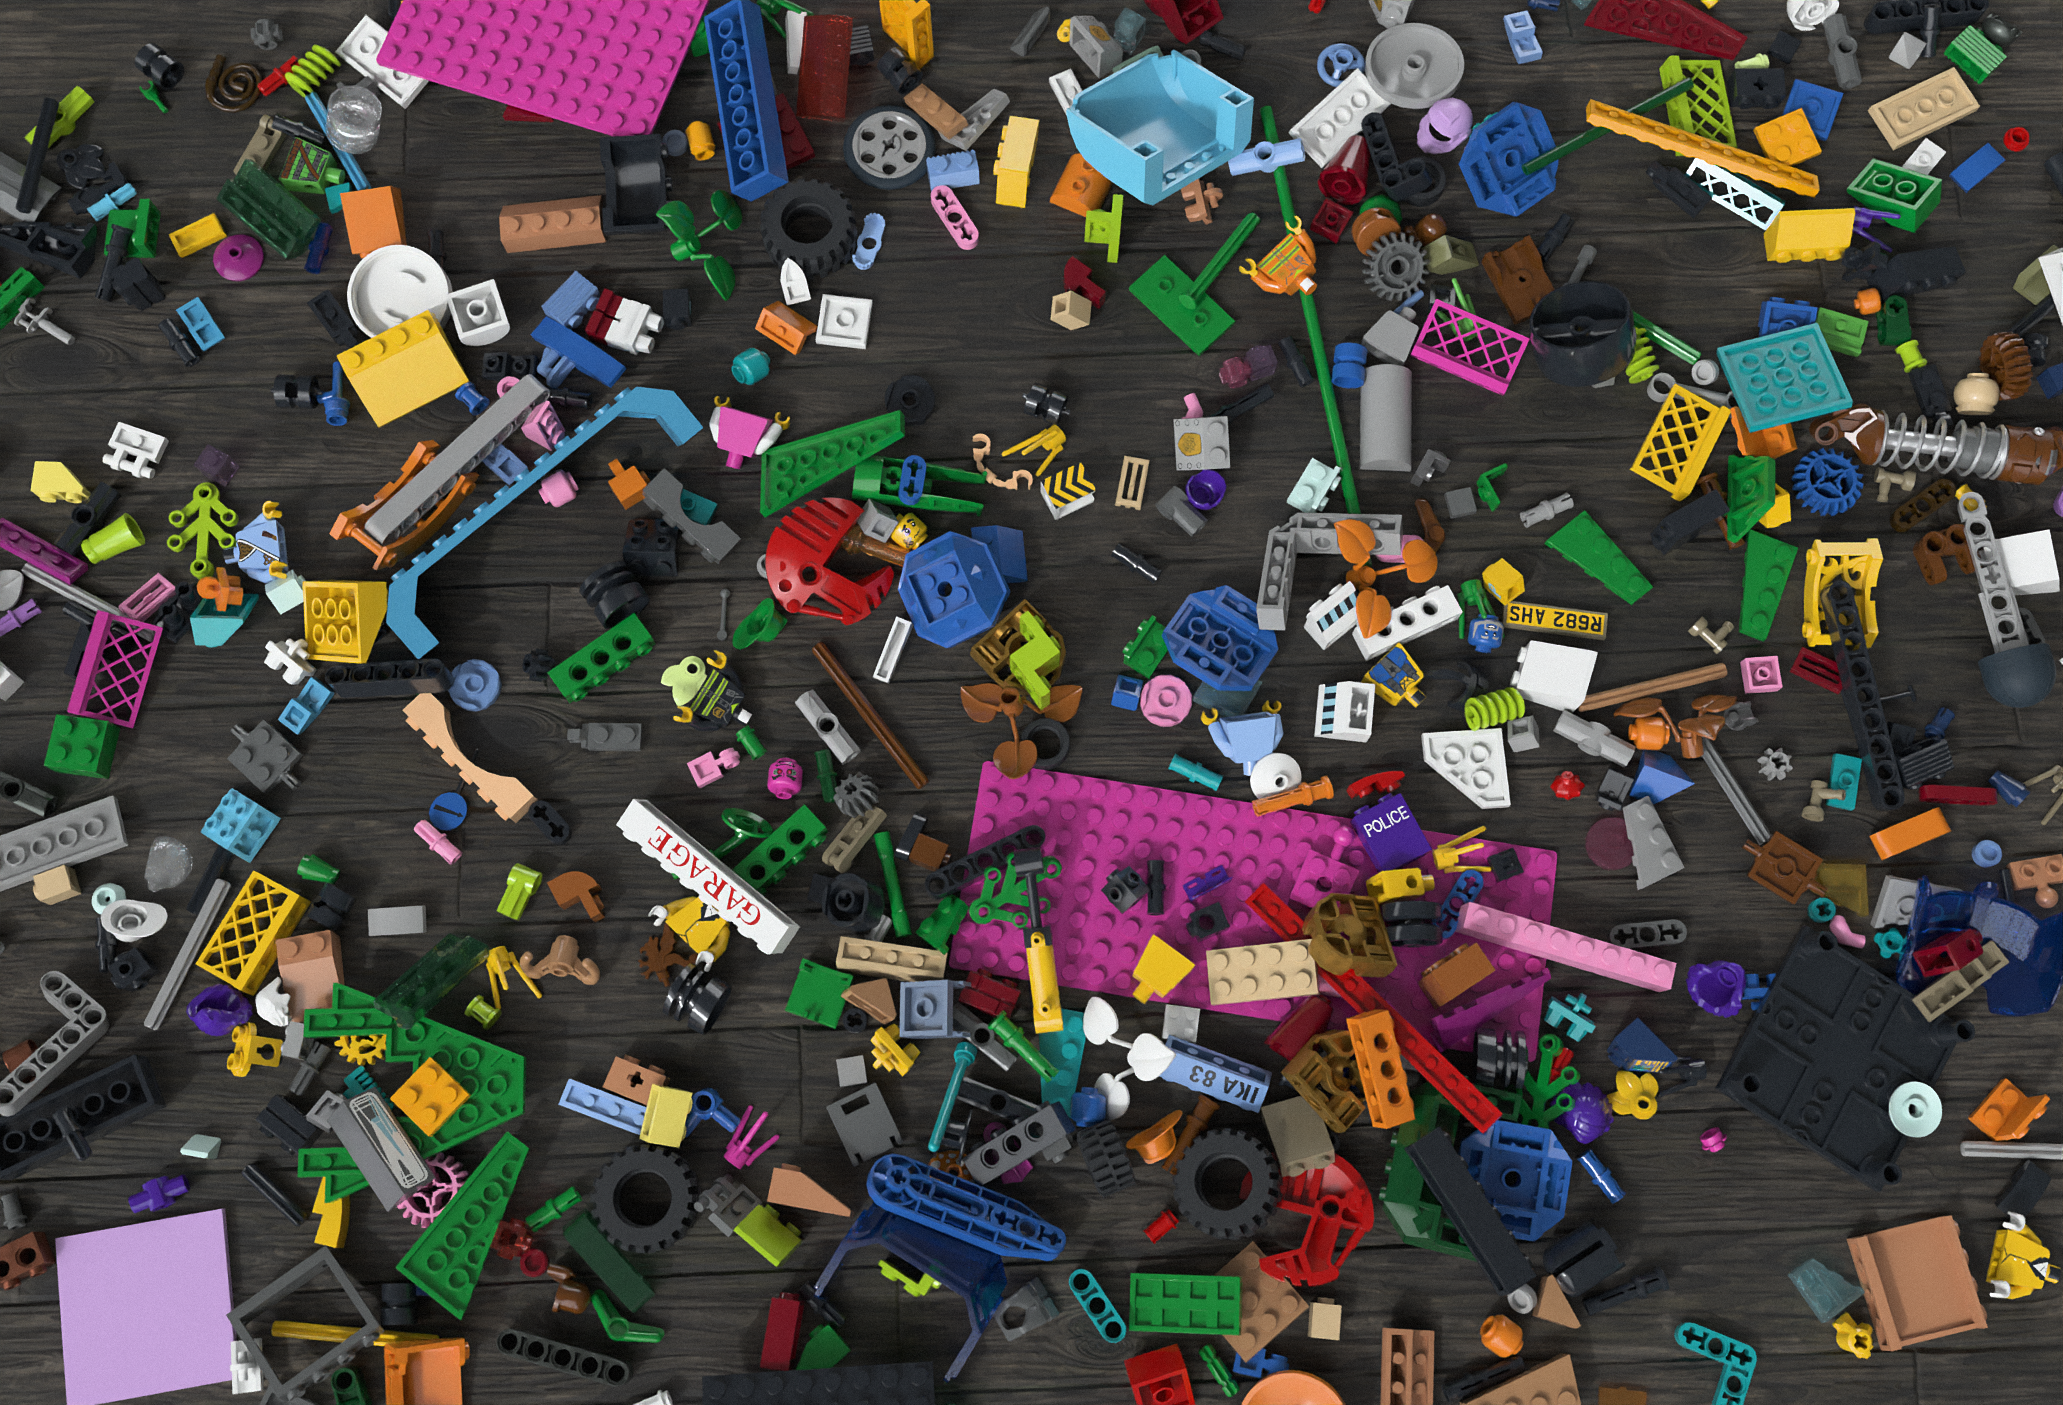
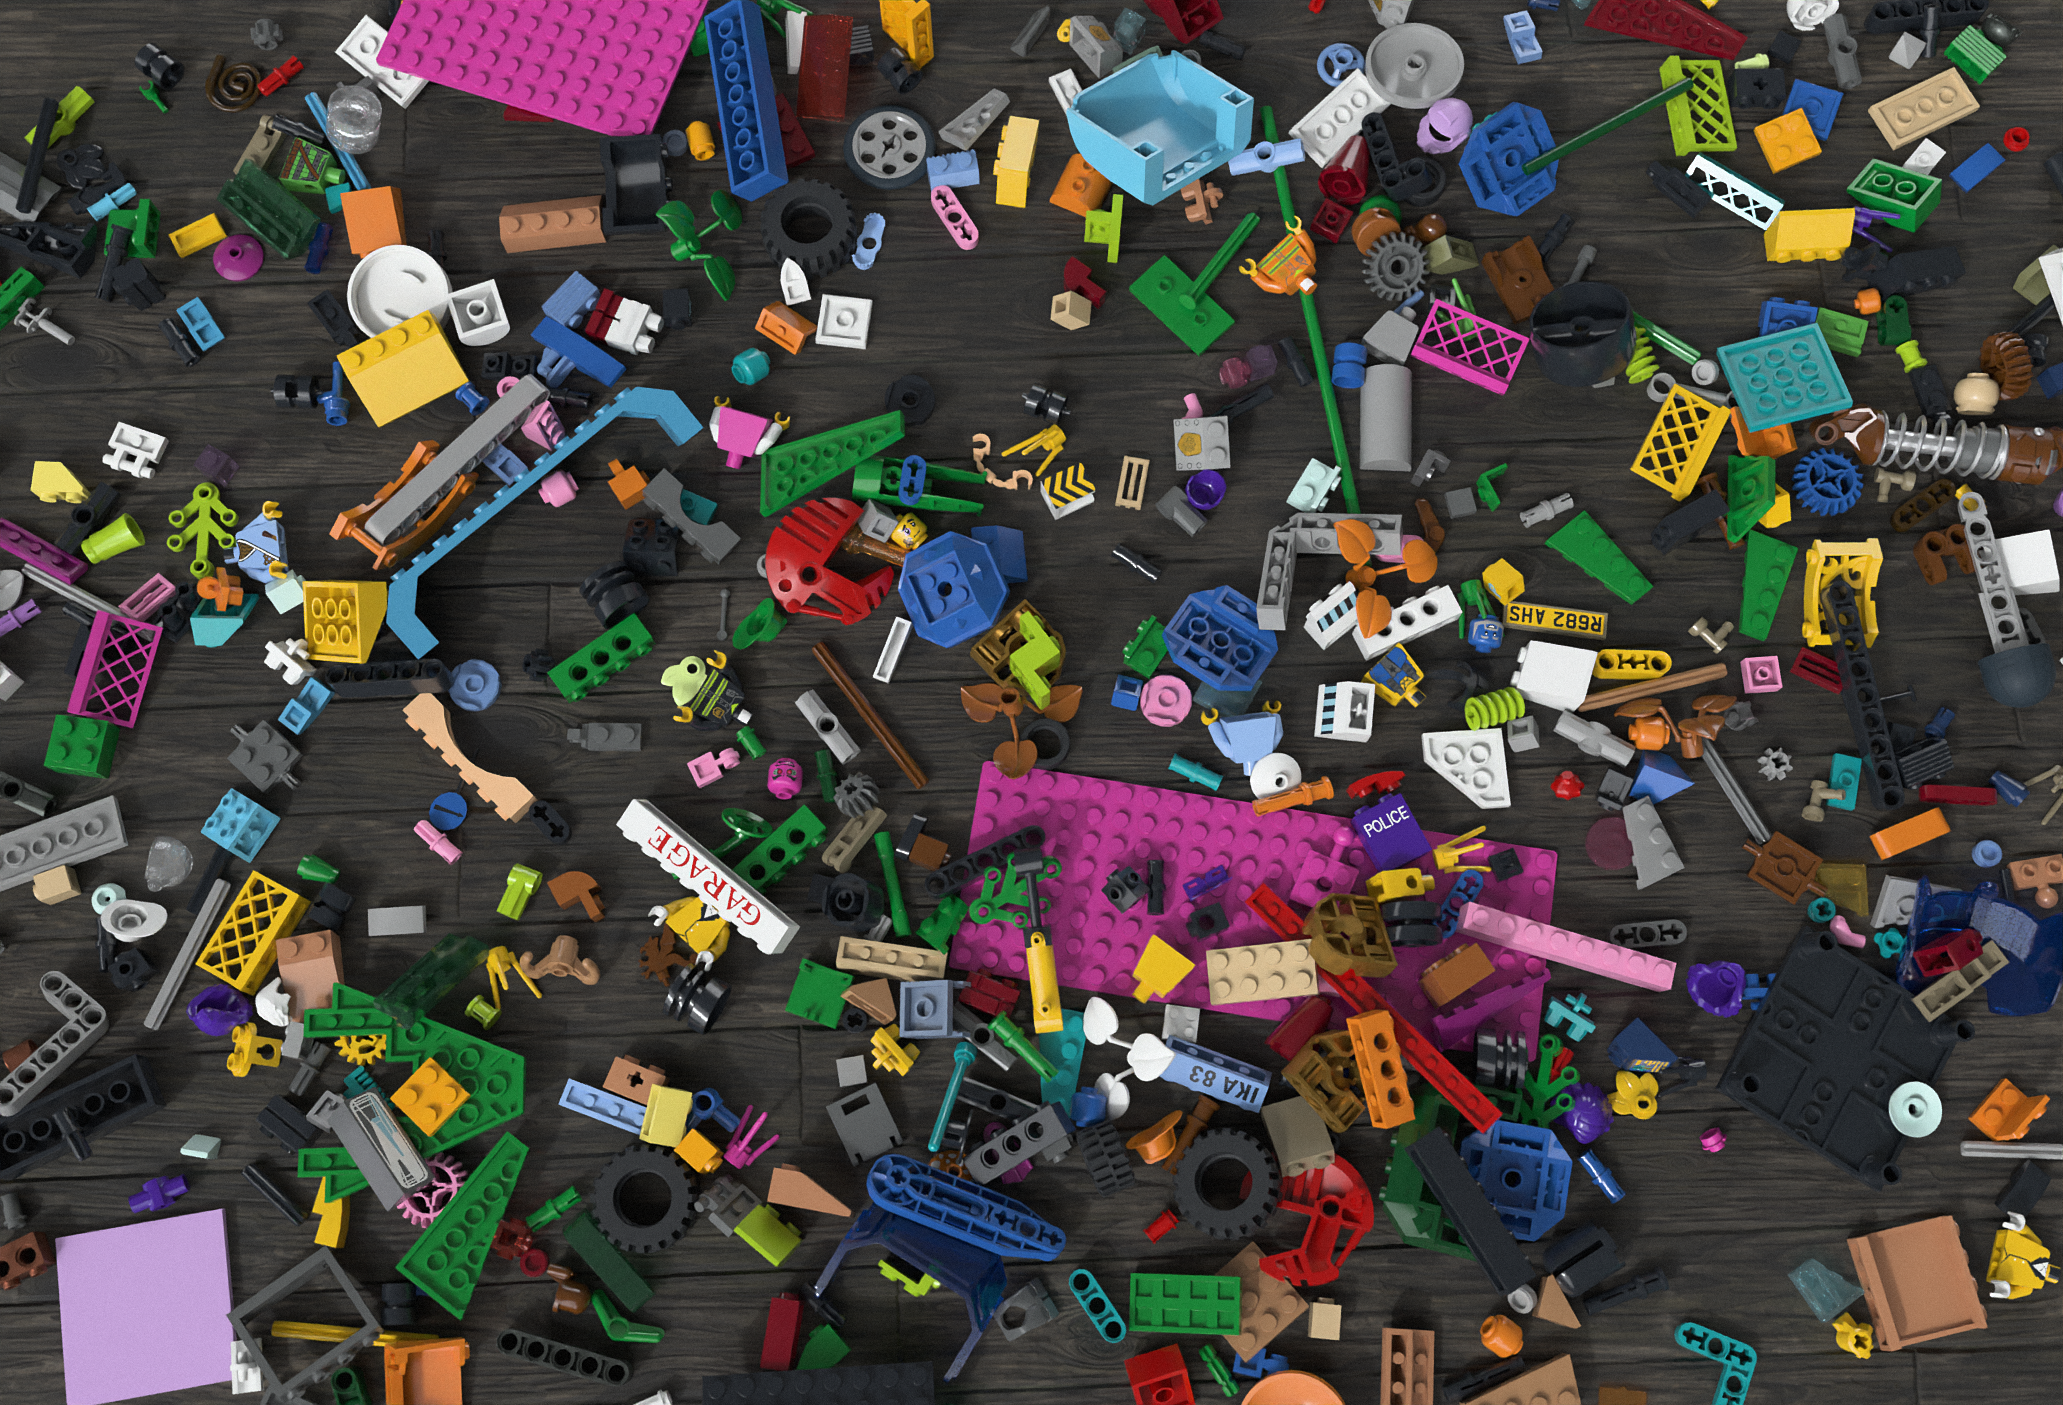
(311, 69): lime piece -> none
(700, 1152): none -> light orange brick
(935, 111): medium nougat plate -> none
(1635, 657): none -> yellow beam
(1702, 148): light orange plate -> none

